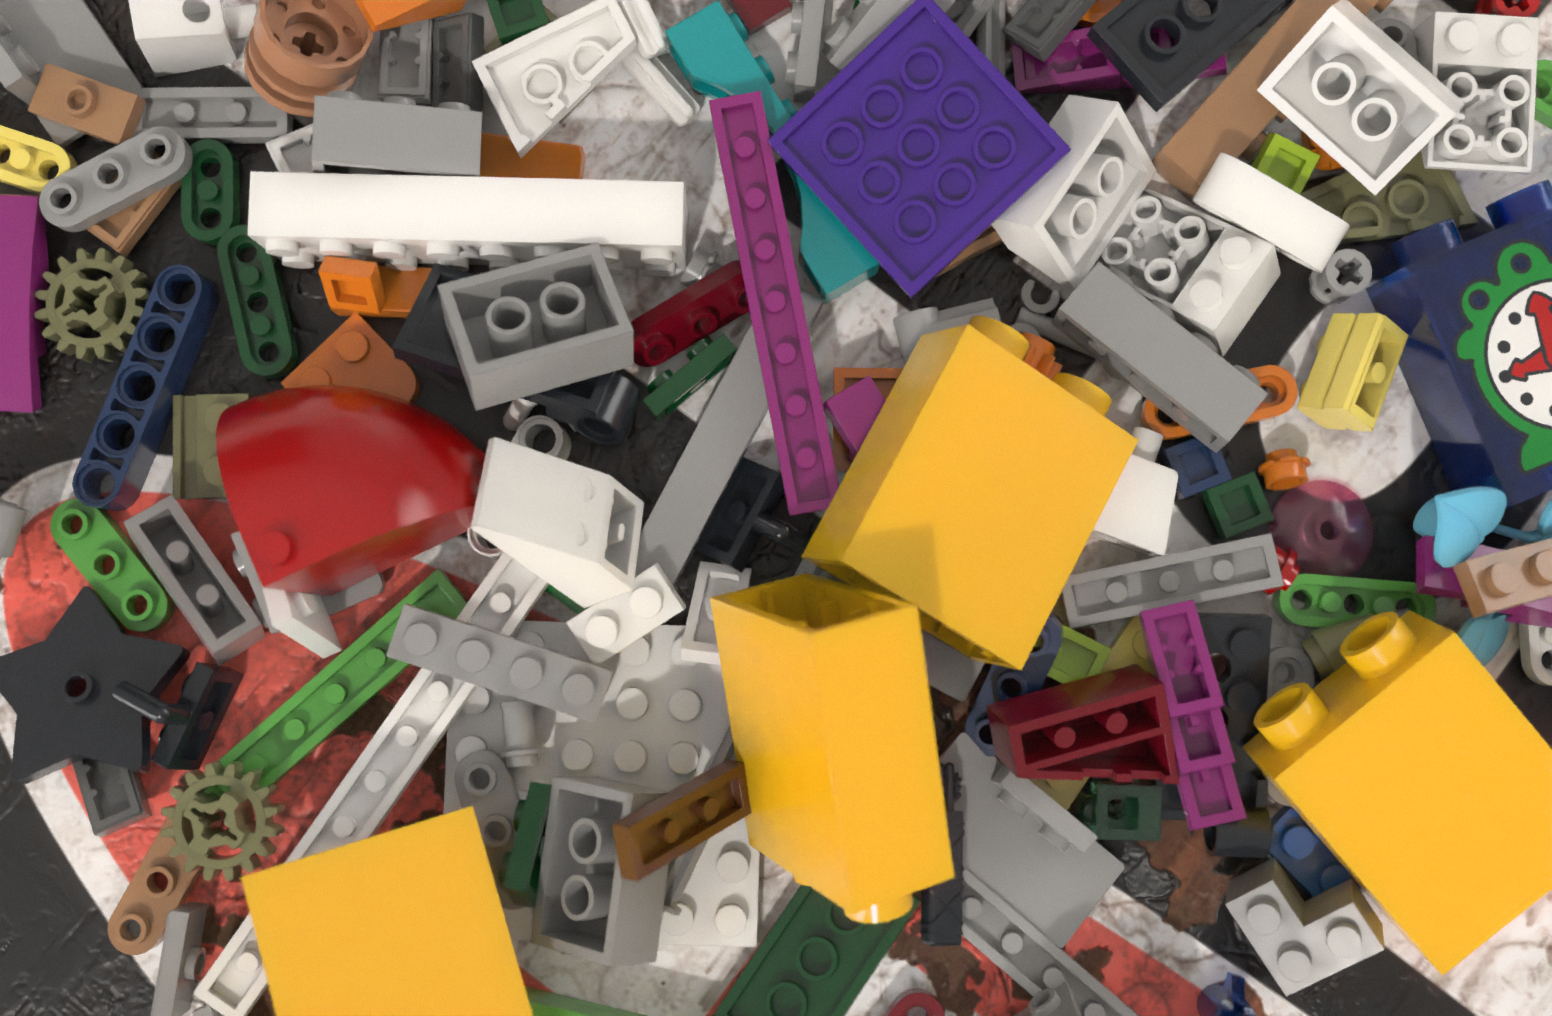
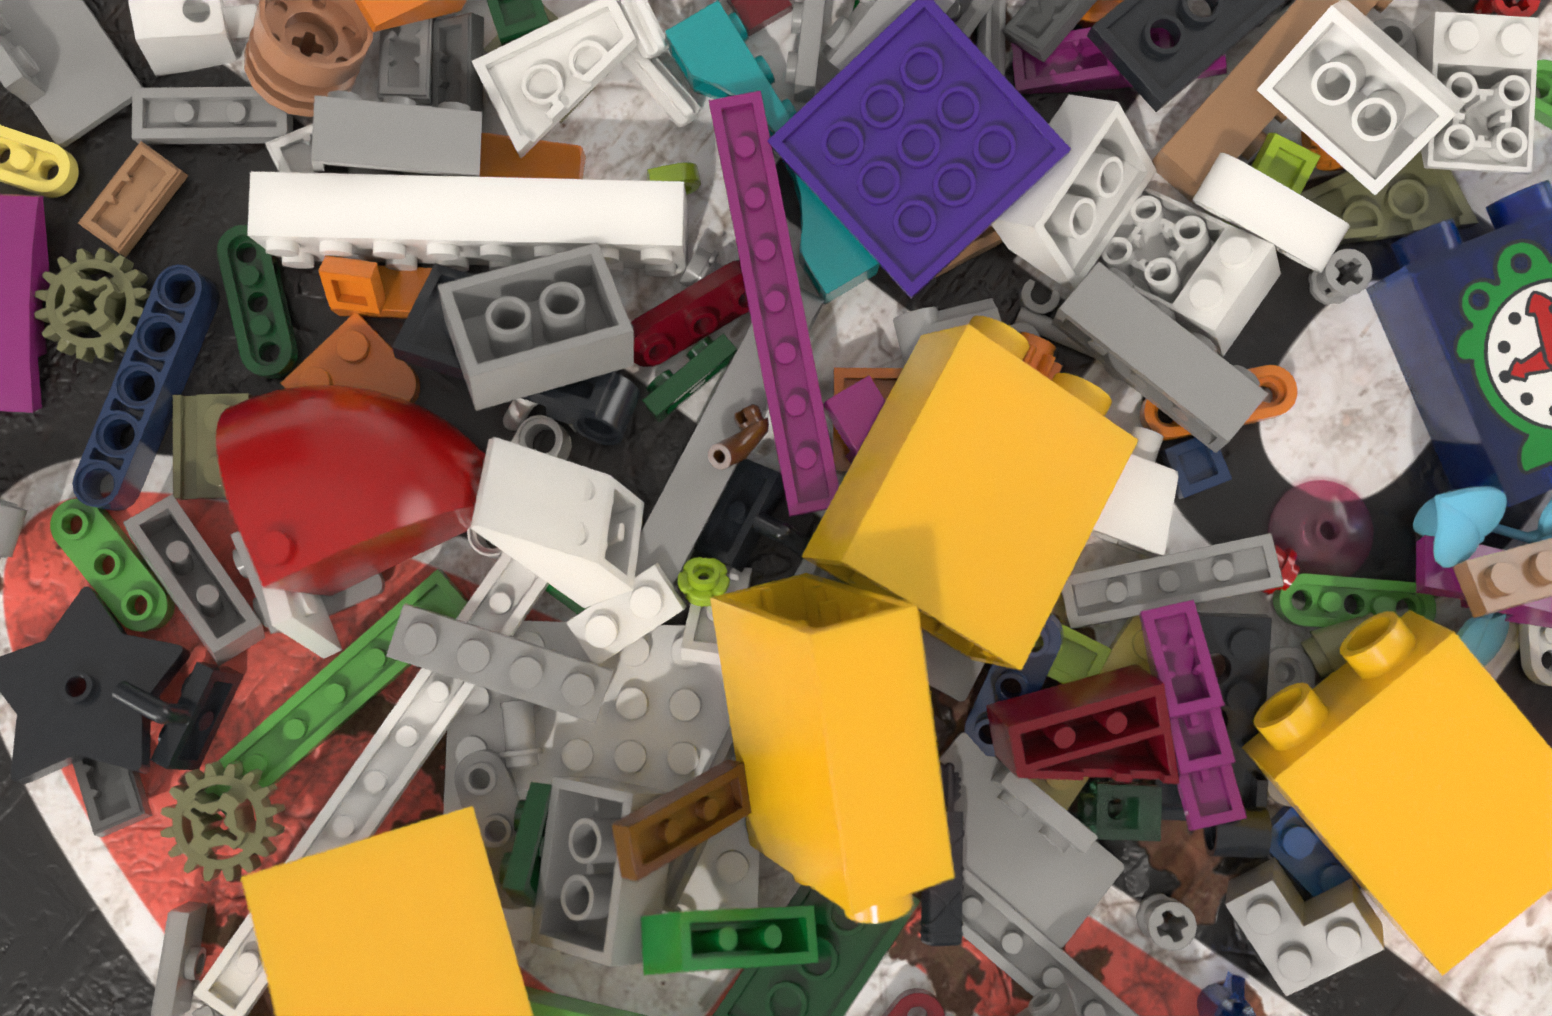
(86, 105): medium nougat plate -> none
(137, 178): light grey plate -> none
(147, 902): medium nougat plate -> none
(210, 195): dark green plate -> none
(680, 172): none -> lime tile
(697, 590): none -> lime plate
(728, 939): none -> green brick
(740, 445): none -> reddish brown arm
(1181, 925): none -> light grey bush
(1237, 505): dark green plate -> none
(1284, 469): orange plate -> none
(1352, 371): light yellow brick -> none

